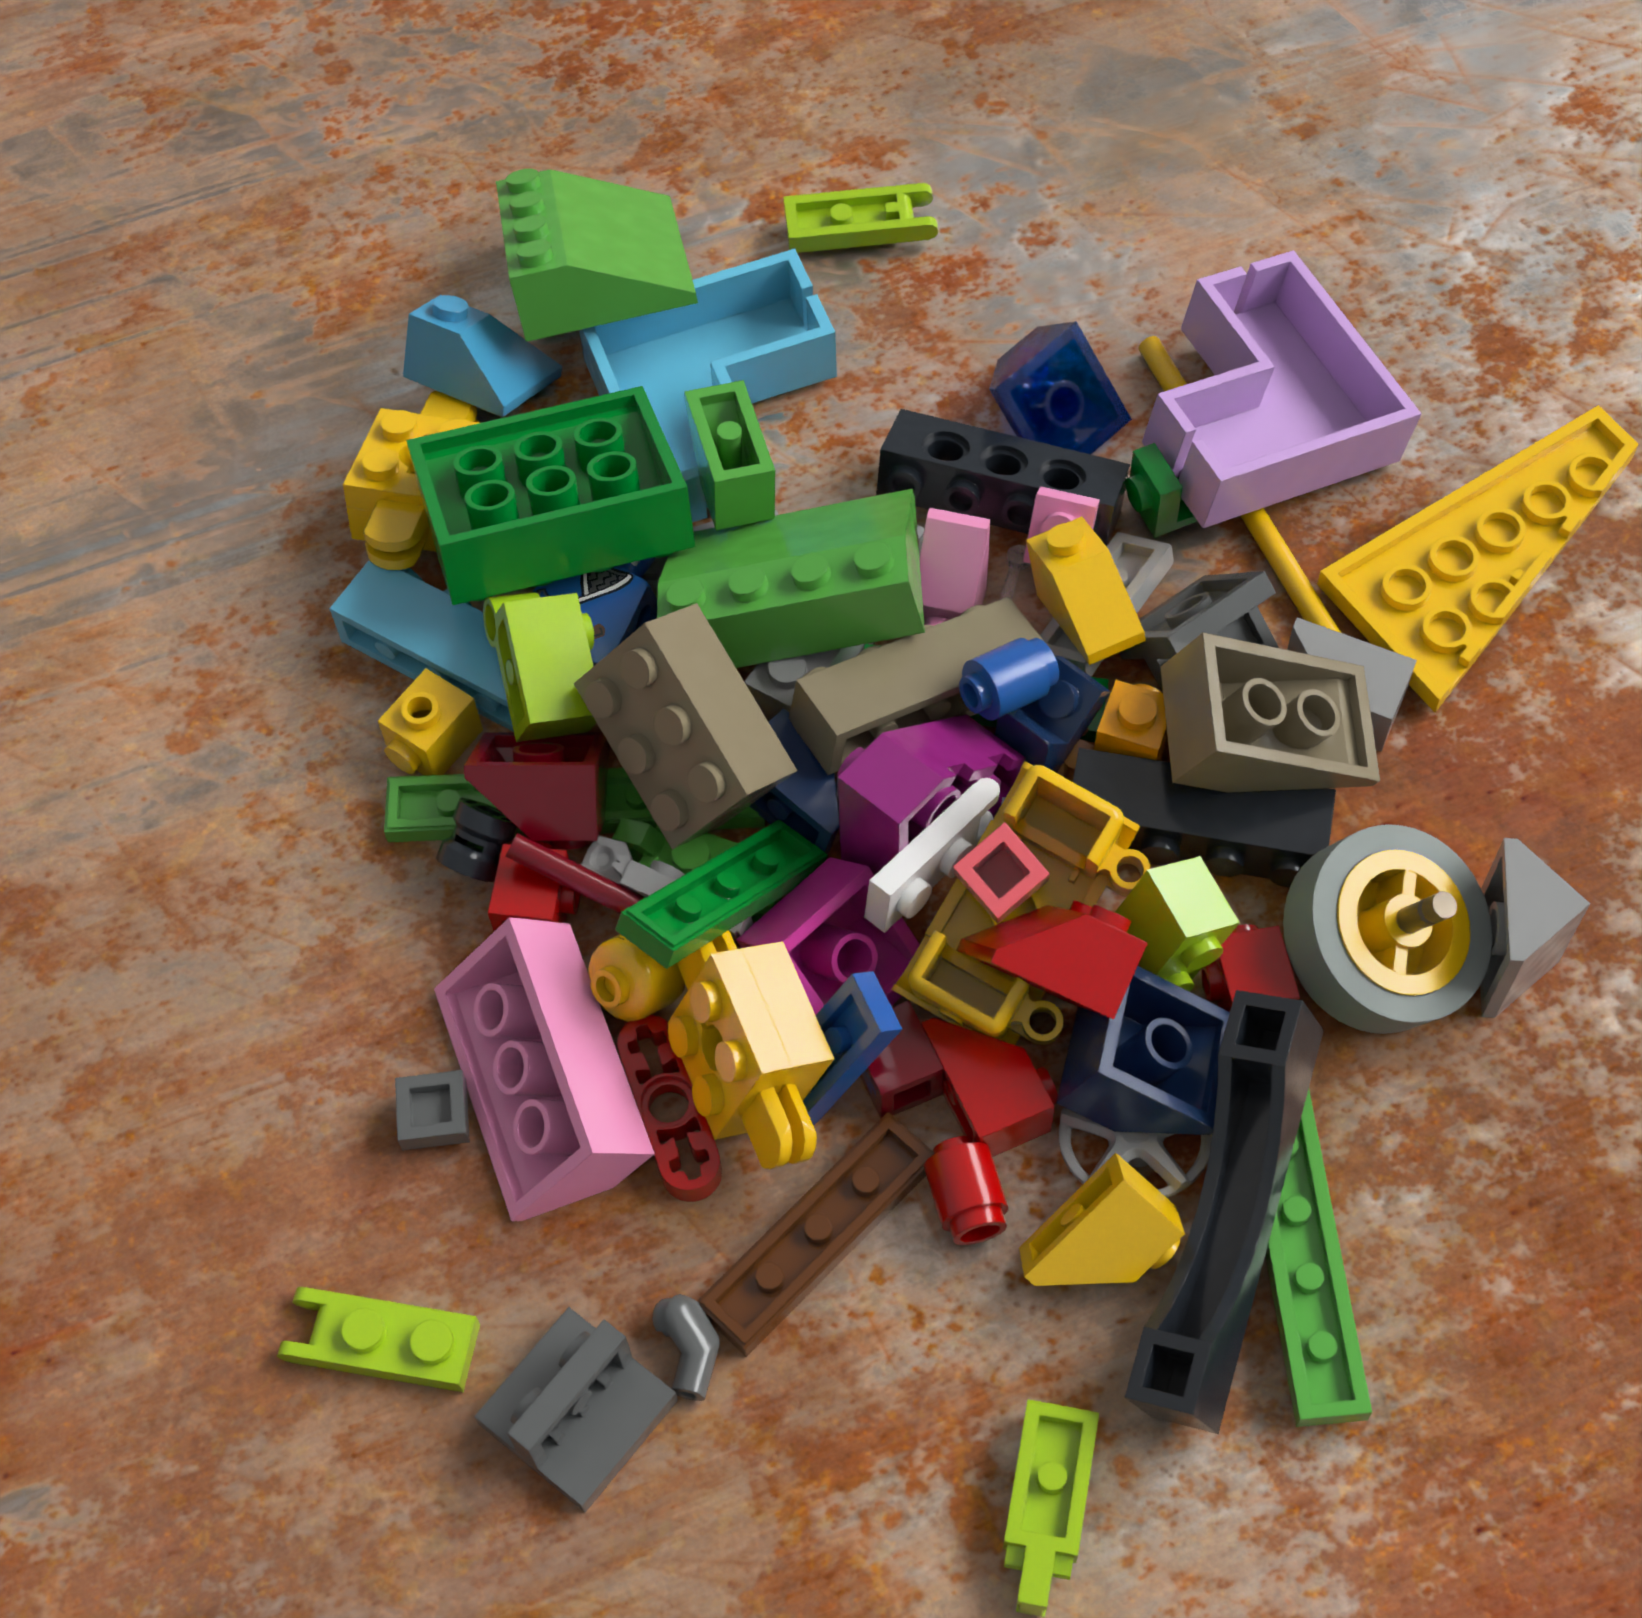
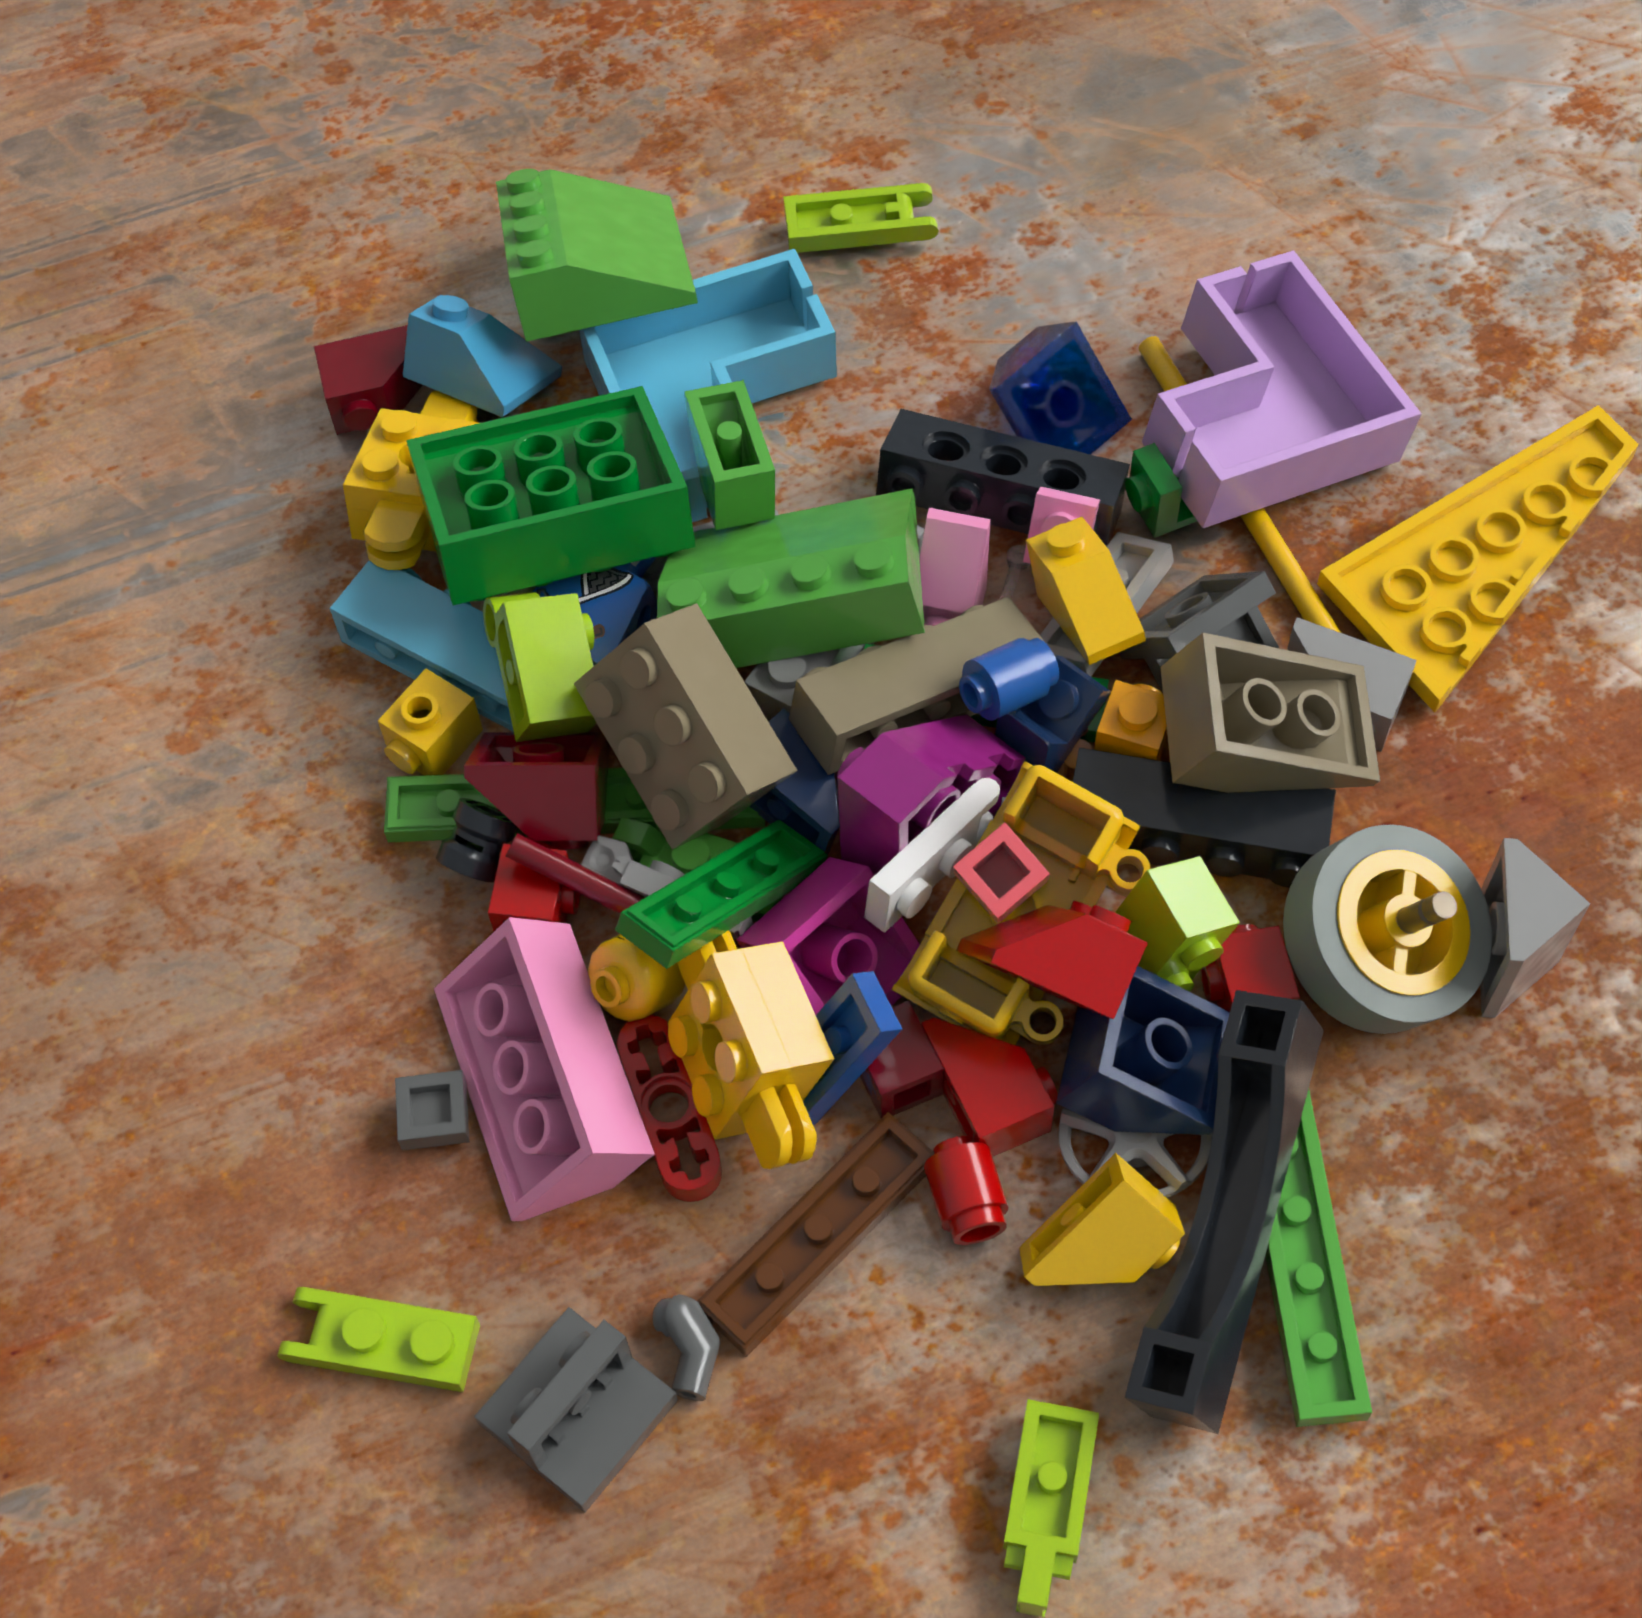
(364, 376): none -> dark red slope

